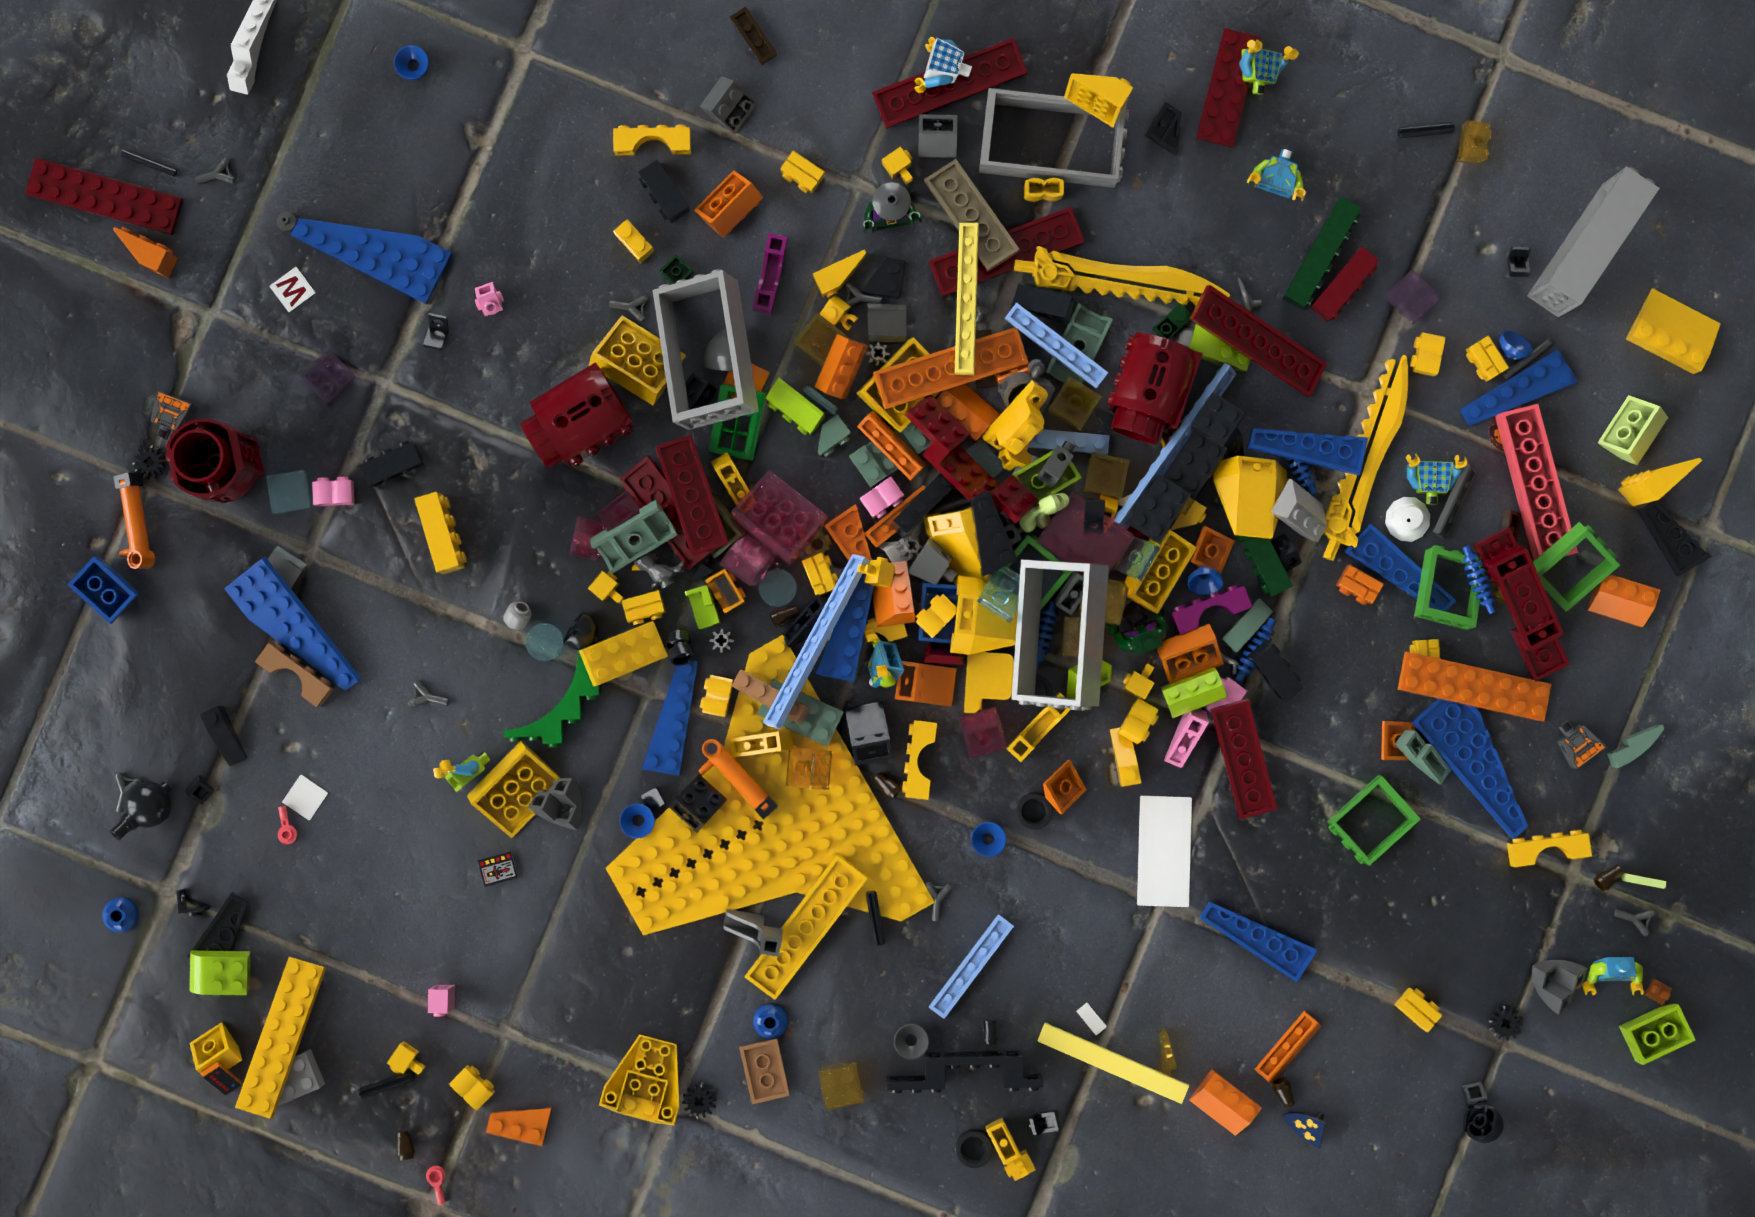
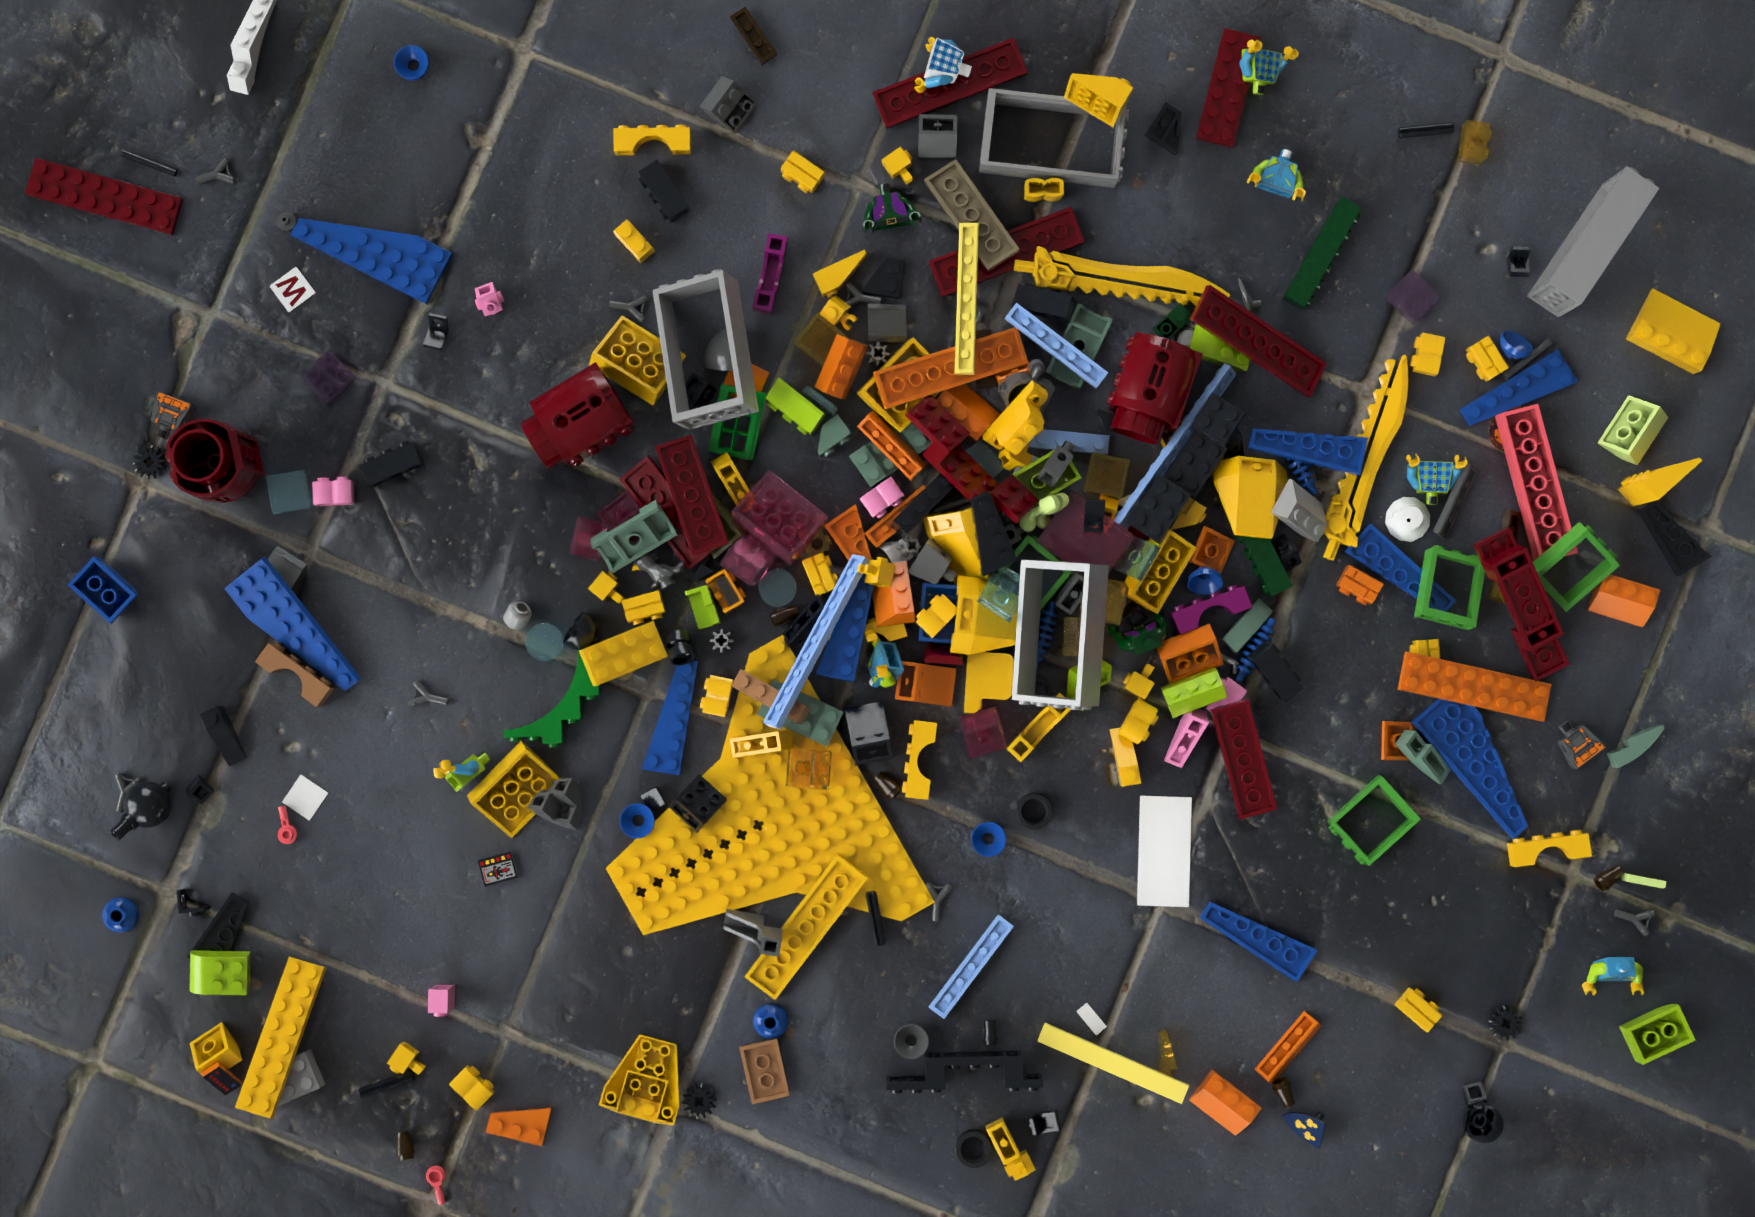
(139, 553): orange piece -> none
(148, 253): orange slope -> none
(440, 532): yellow brick -> none
(676, 270): dark green piece -> none
(729, 203): orange slope -> none
(738, 778): orange piece -> none
(841, 1085): clear yellow brick -> none
(888, 210): dark grey dish -> none
(1064, 787): orange slope -> none
(1074, 403): clear yellow slope -> none
(1344, 284): dark red brick -> none
(1479, 579): blue piece -> none
(1557, 982): dark grey brick -> none
(1658, 992): dark orange tile -> none

